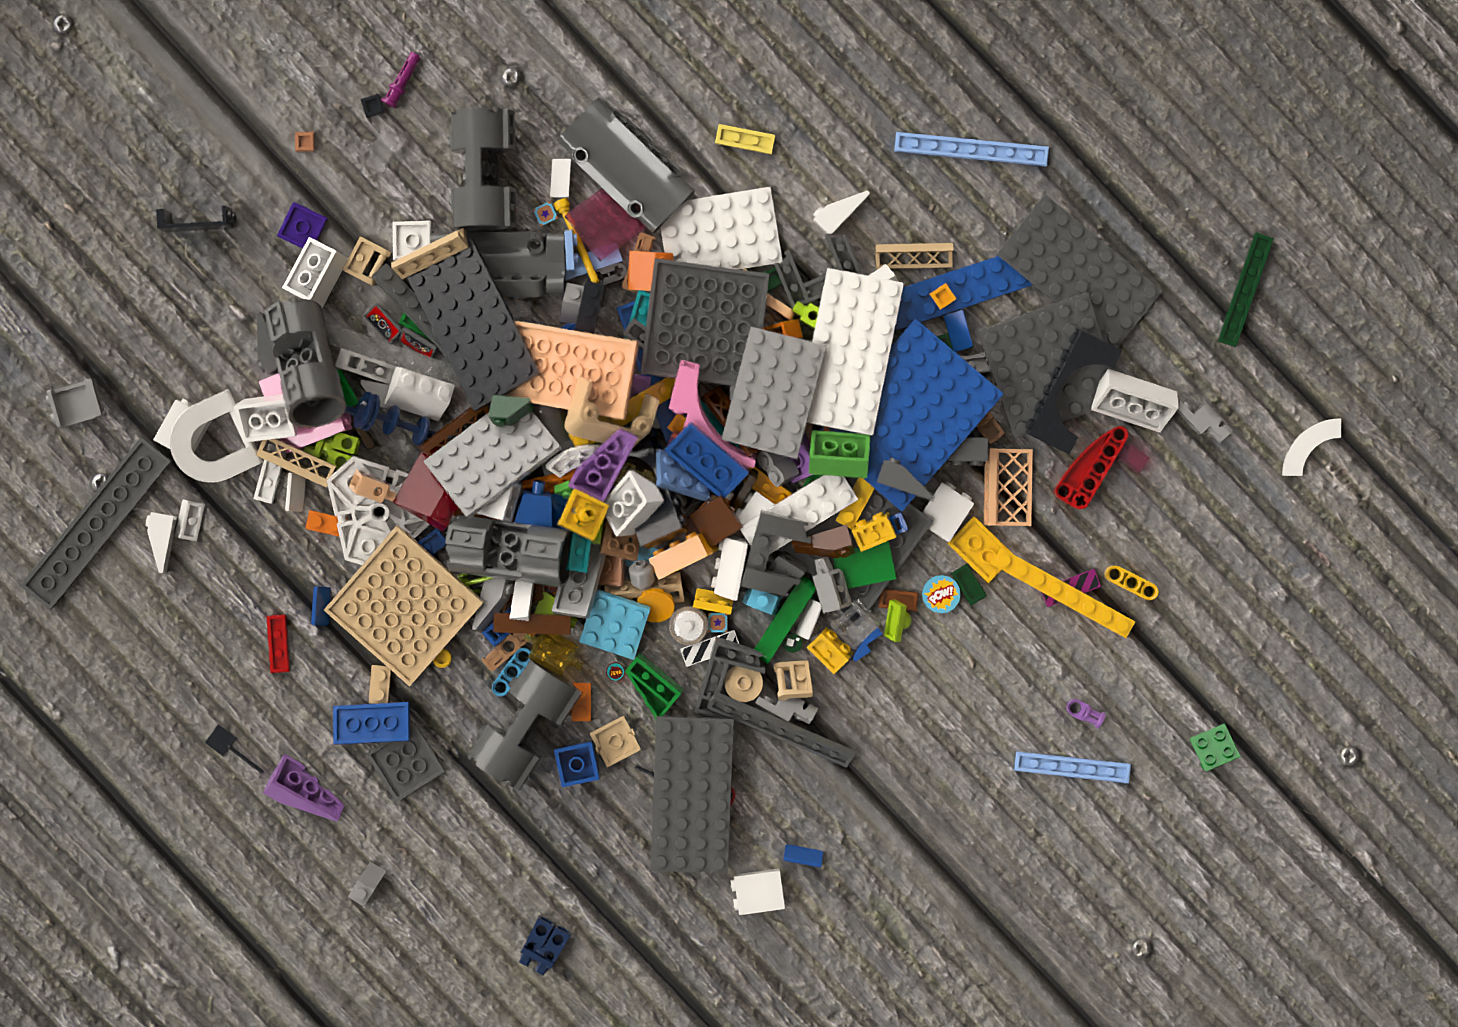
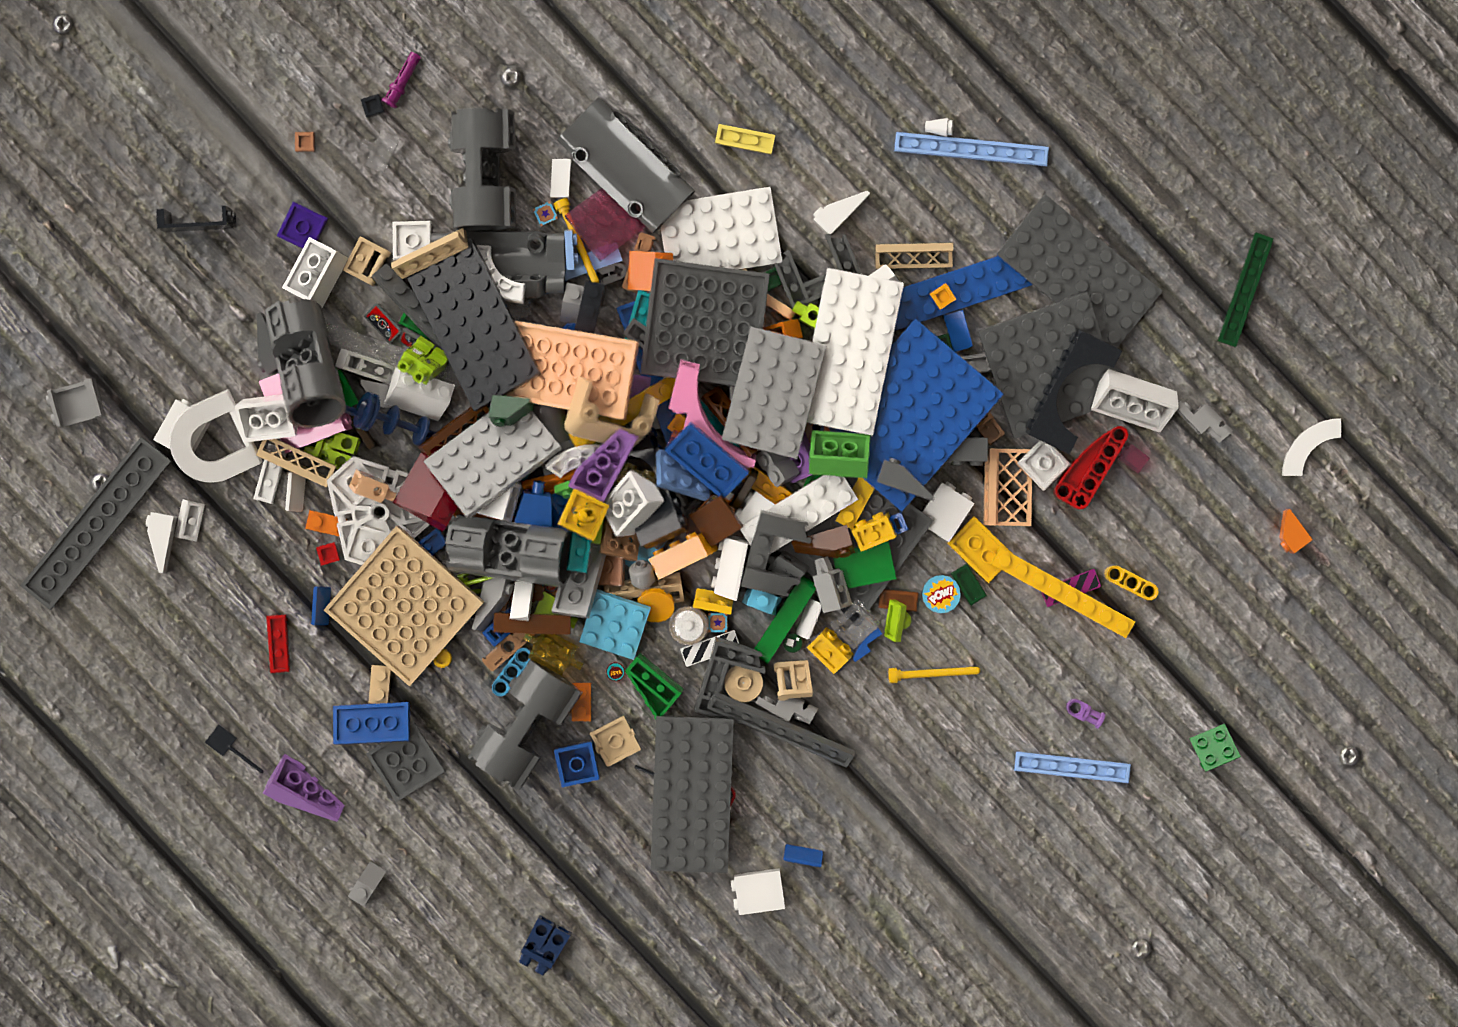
(328, 553): none -> red plate
(421, 362): none -> lime hips
(509, 289): none -> white tile
(896, 675): none -> yellow piece
(940, 127): none -> white cone
(1043, 464): none -> white tile
(1292, 533): none -> orange slope

